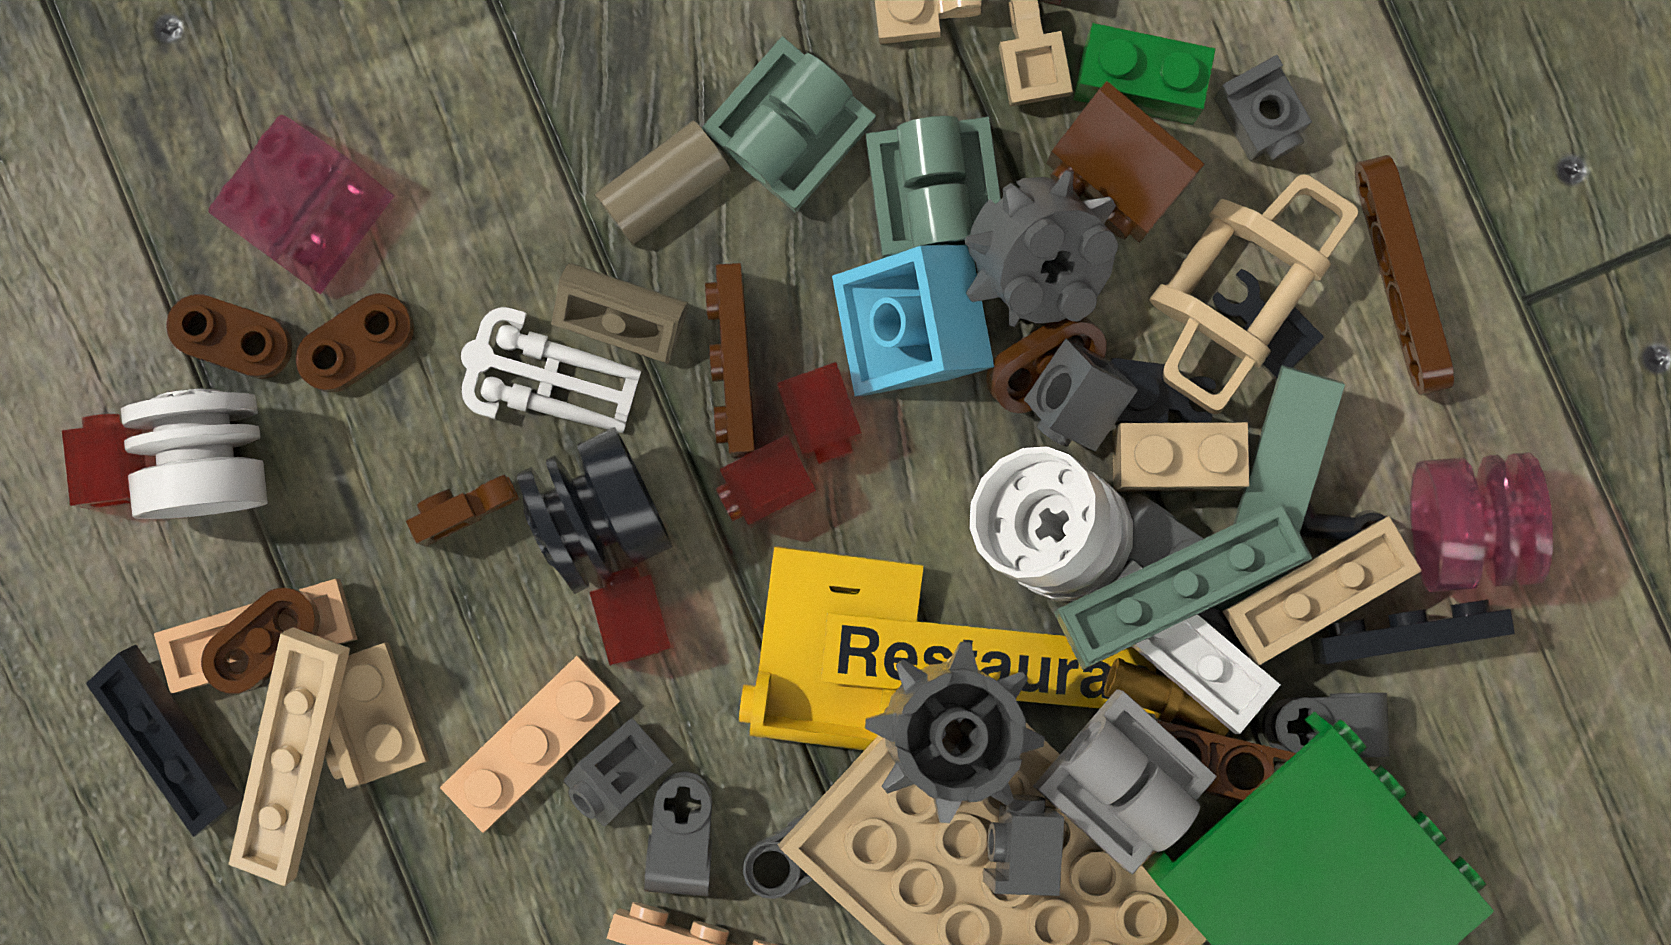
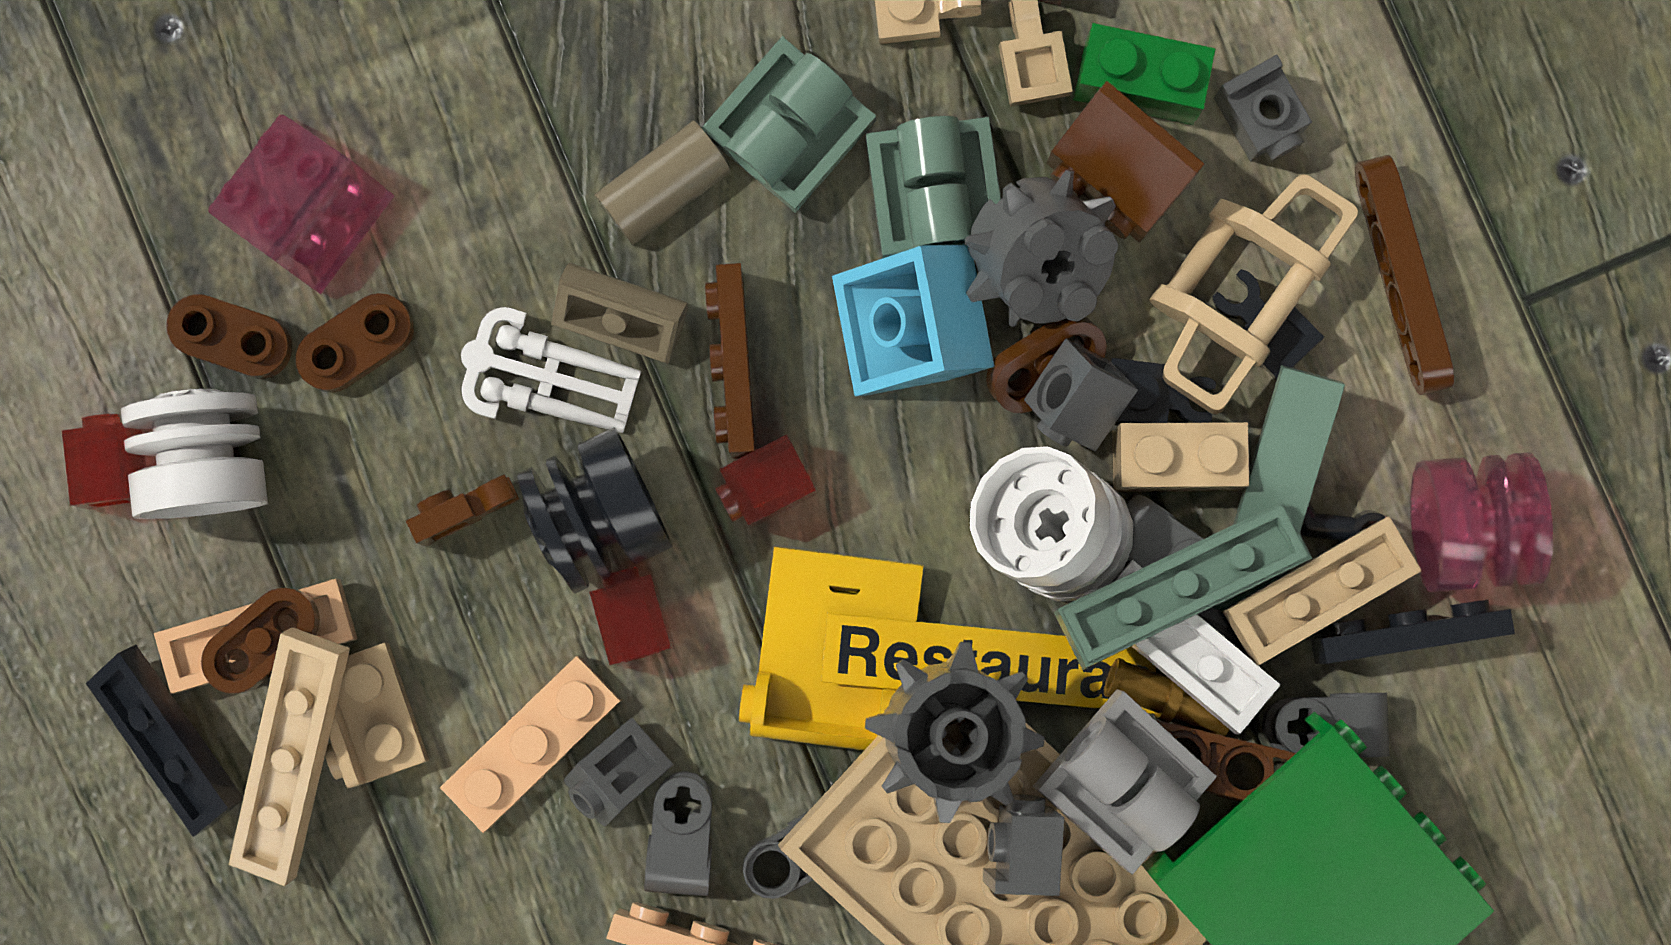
(820, 413): clear red brick -> none

